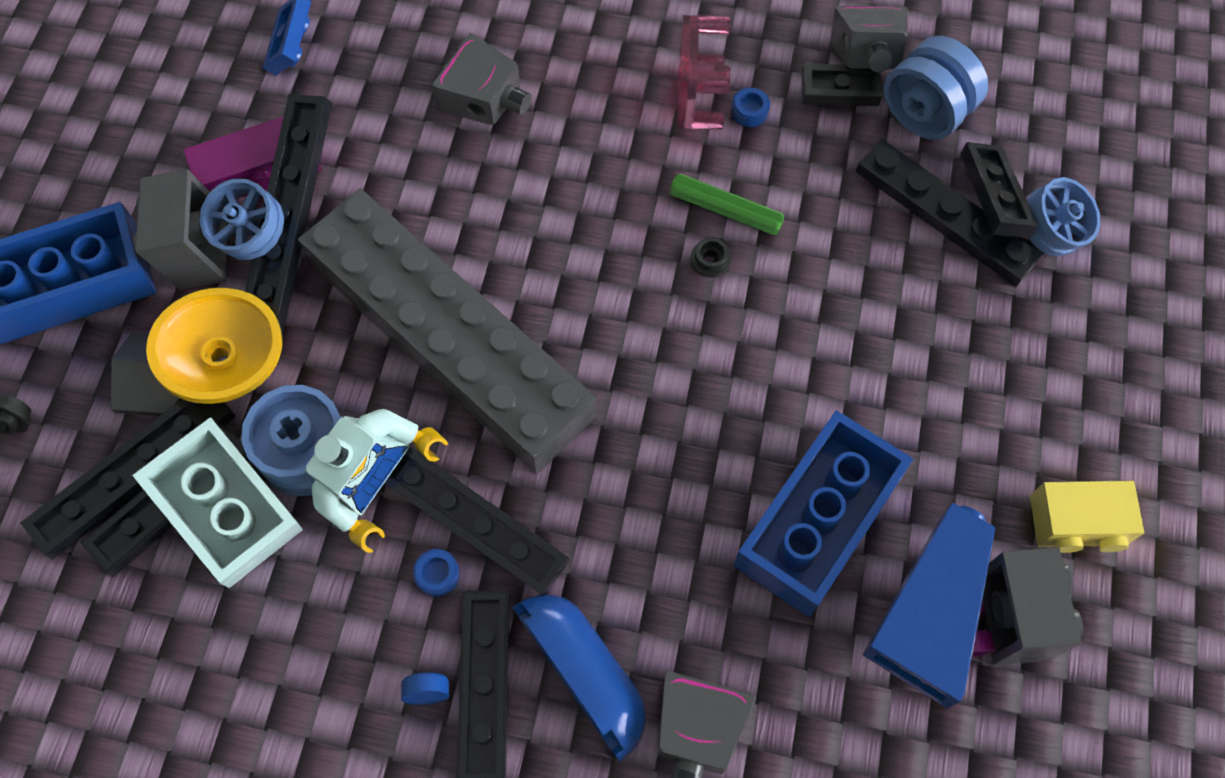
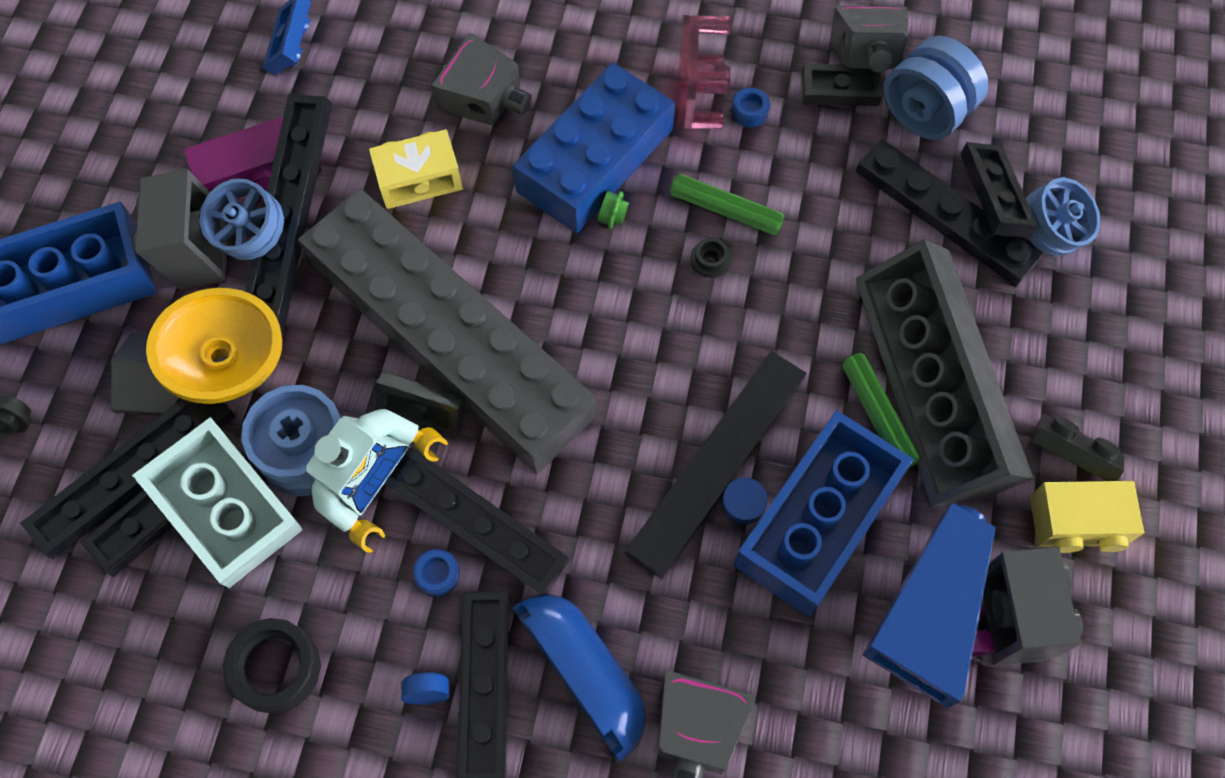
(242, 647): none -> black tyre
(416, 168): none -> light yellow brick
(420, 404): none -> pearl dark grey plate
(594, 147): none -> blue brick
(613, 209): none -> bright green plate
(715, 465): none -> black tile
(744, 501): none -> blue tile
(878, 405): none -> bright green axle
(942, 376): none -> dark grey slope
(1066, 441): none -> pearl dark grey plate

